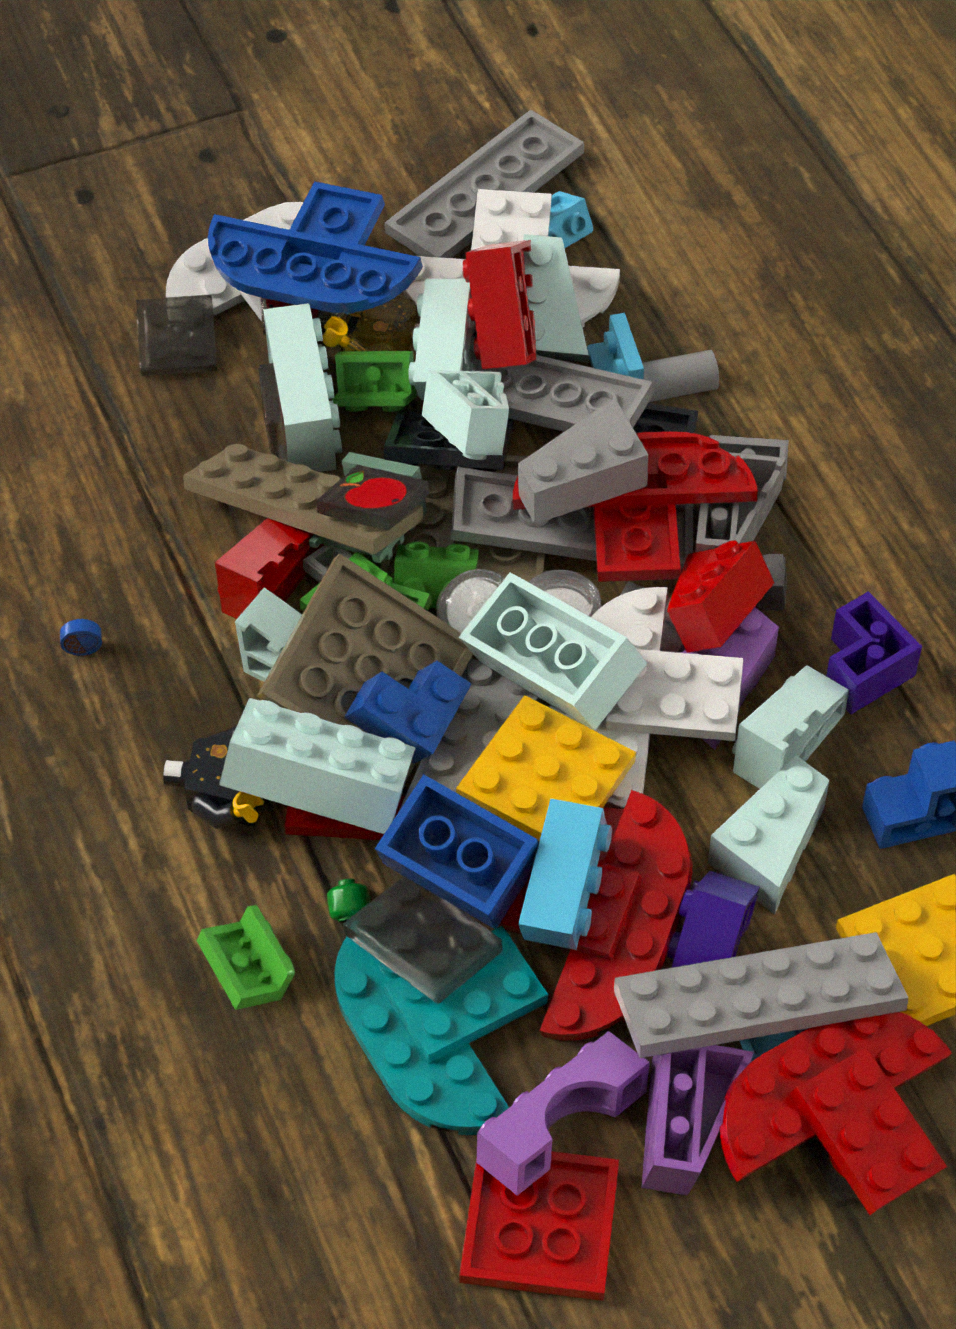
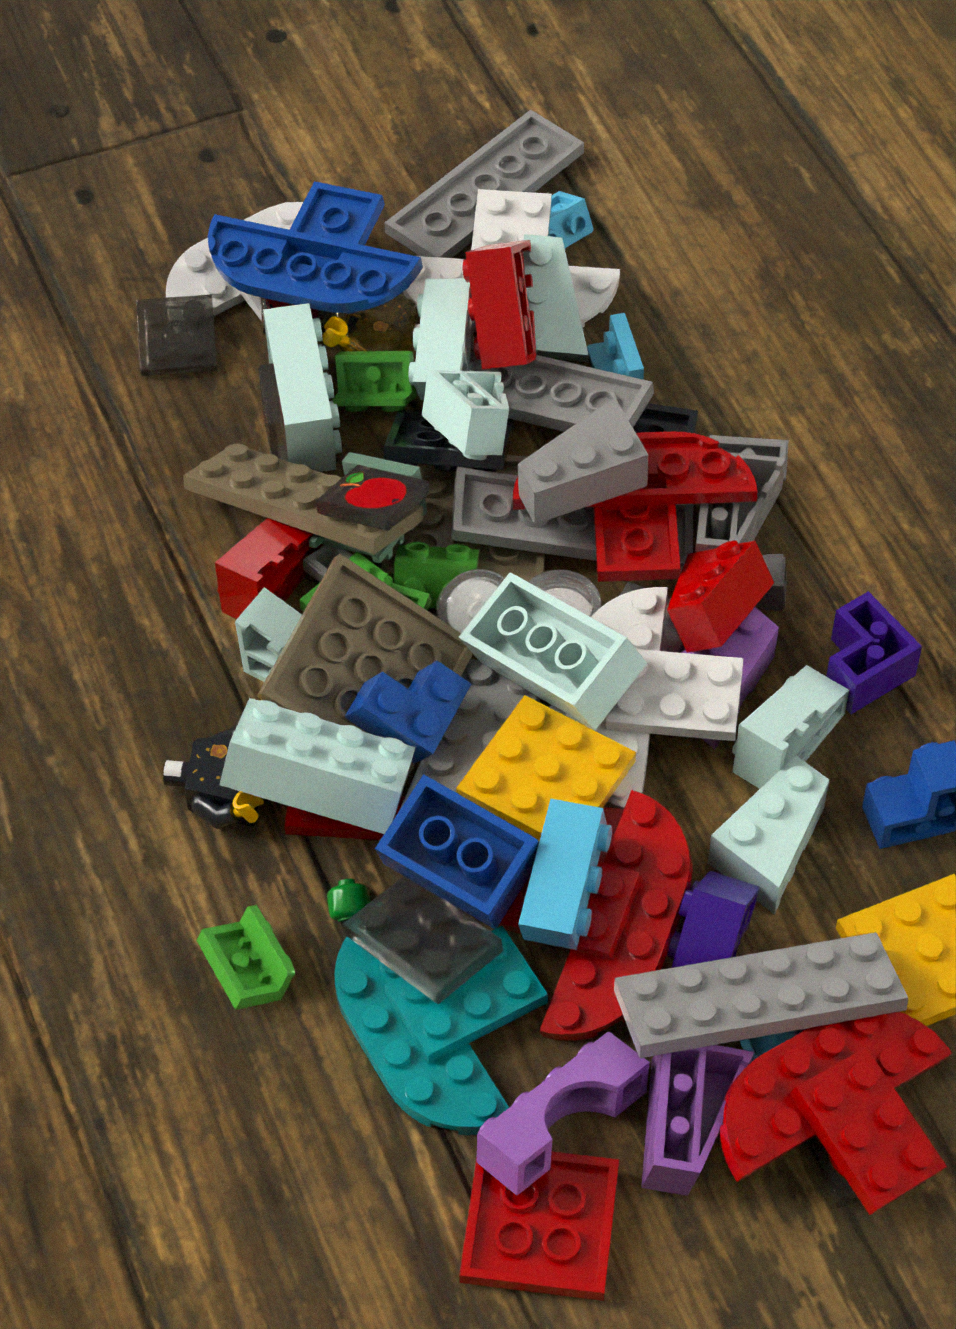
(80, 637): blue tile -> none
(682, 374): light grey brick -> none

